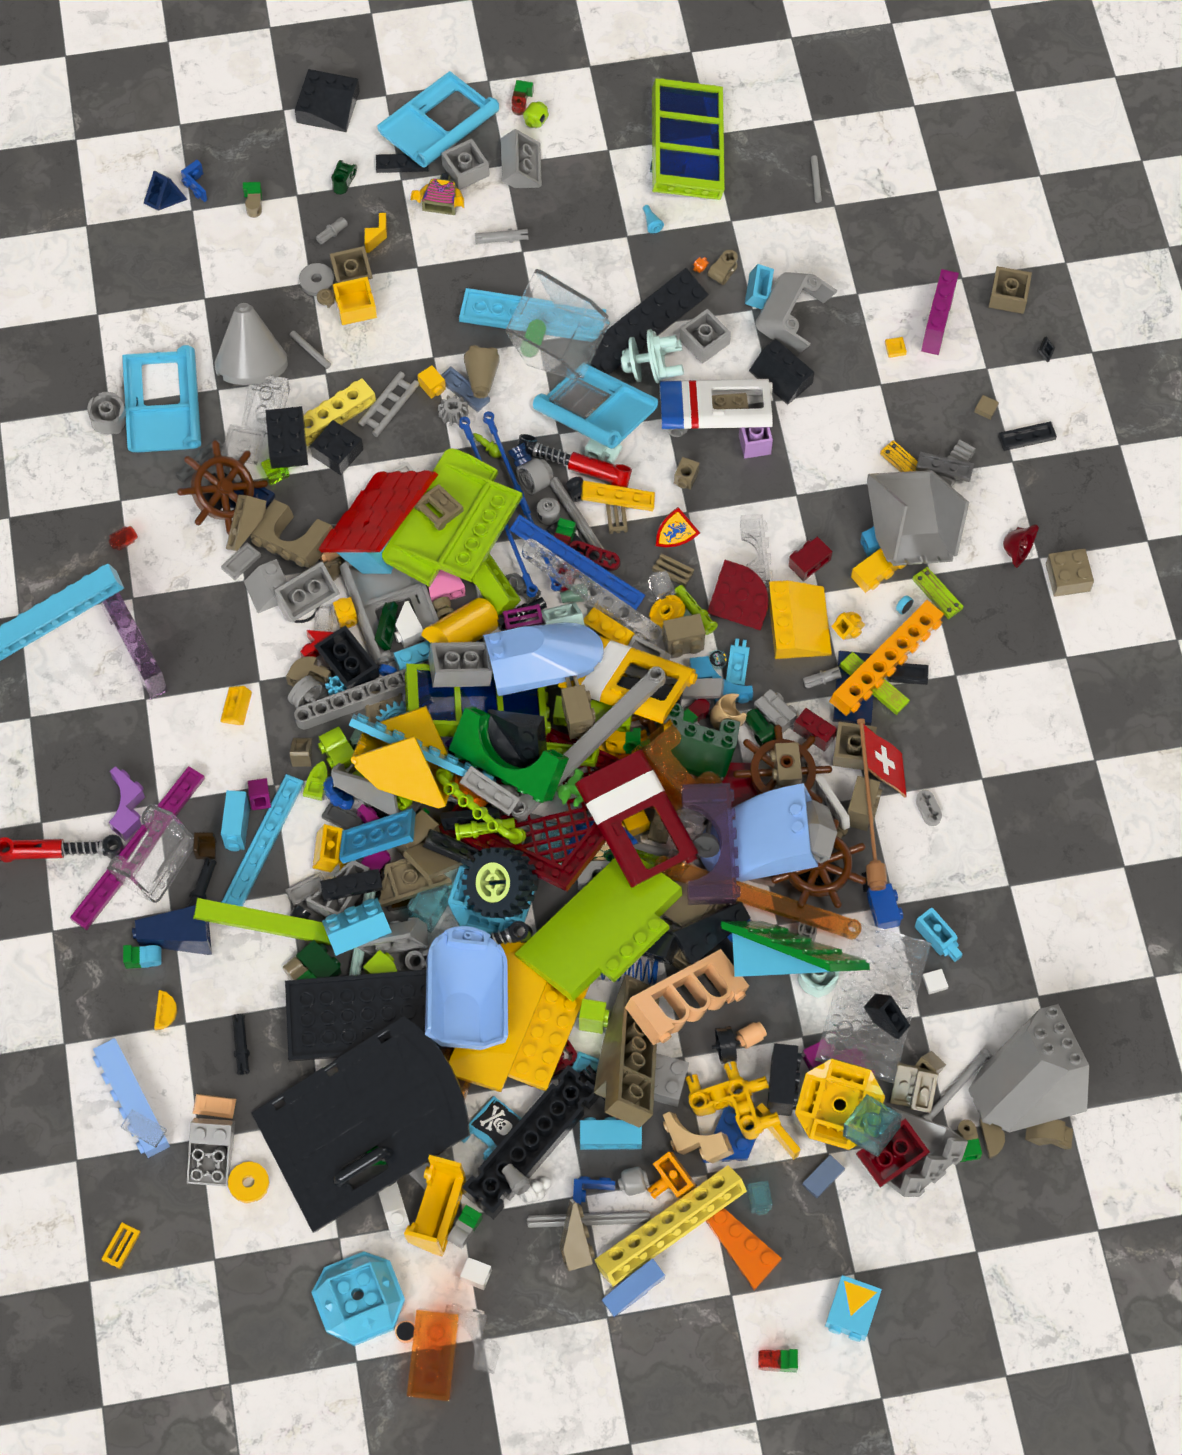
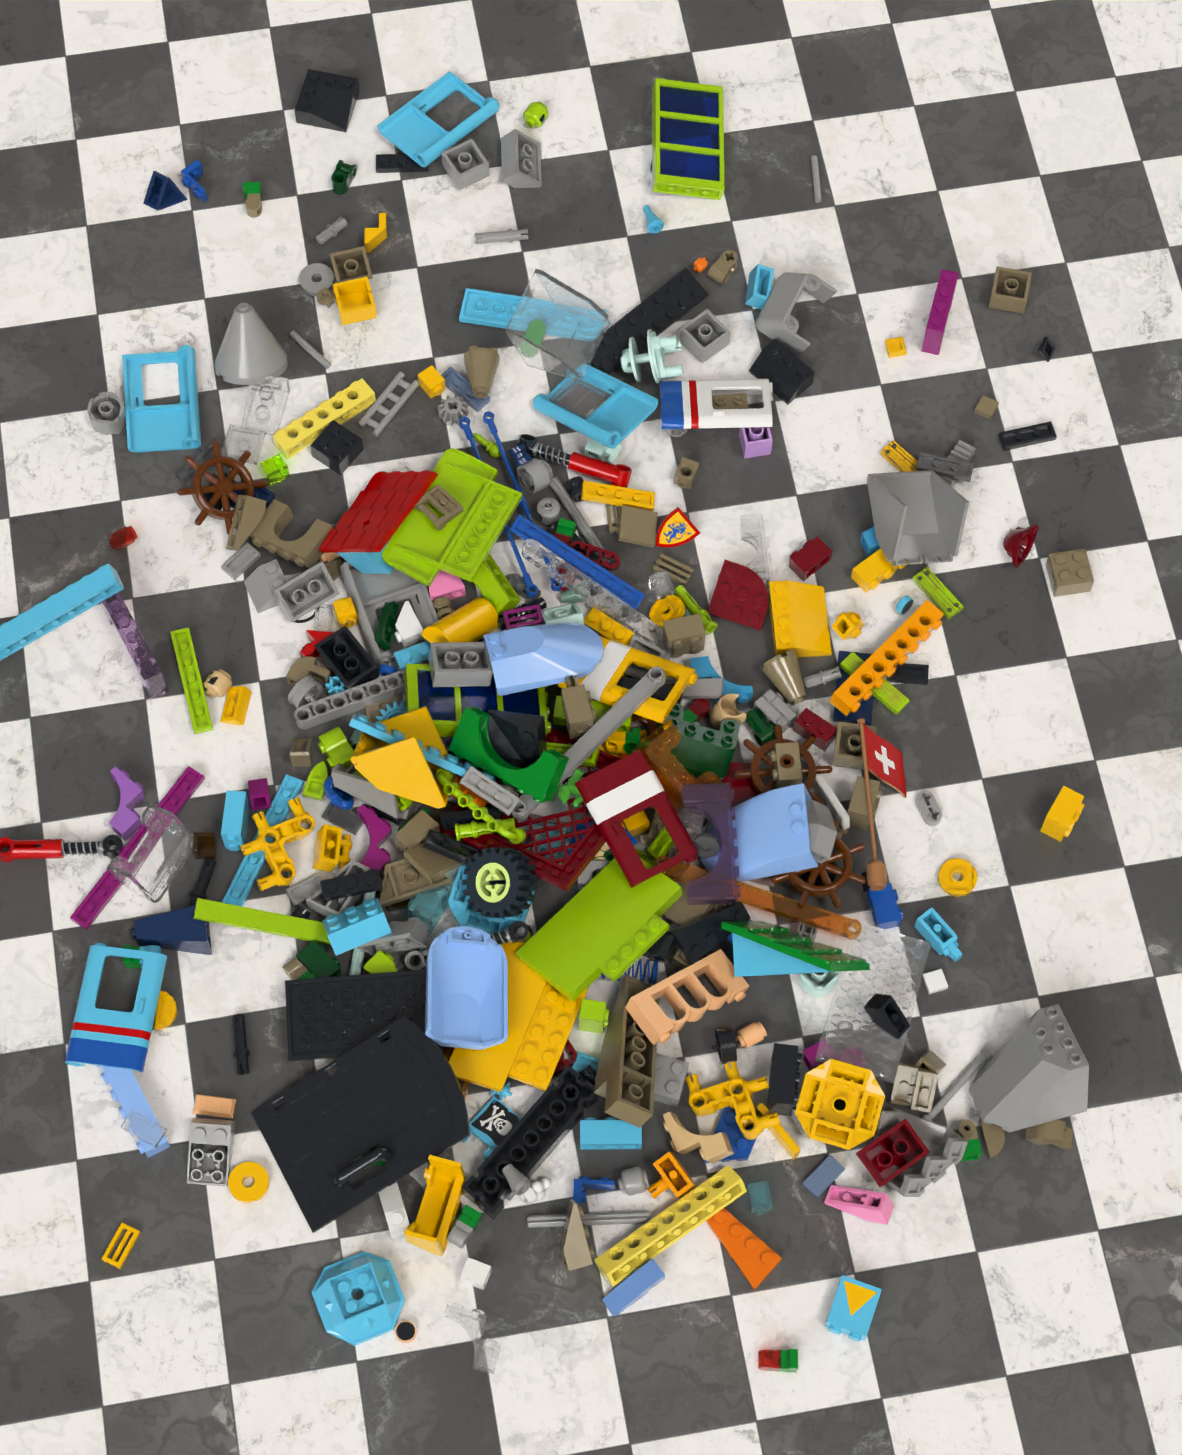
(113, 1036): none -> medium azure piece
(191, 680): none -> lime plate
(217, 683): none -> tan head
(275, 852): none -> yellow pin
(286, 437): black brick -> none
(377, 836): dark azure plate -> none
(433, 1354): clear orange brick -> none
(439, 196): torso -> none
(505, 1092): none -> medium azure wheel
(521, 91): leg -> none
(637, 526): none -> dark tan tile
(661, 844): none -> lime tile
(718, 659): clear light blue tile -> none
(738, 663): medium azure hinge -> none
(786, 676): none -> dark tan cone
(861, 1203): none -> bright pink slope
(872, 1125): clear light blue brick -> none
(953, 887): none -> yellow tile
(1063, 814): none -> yellow brick

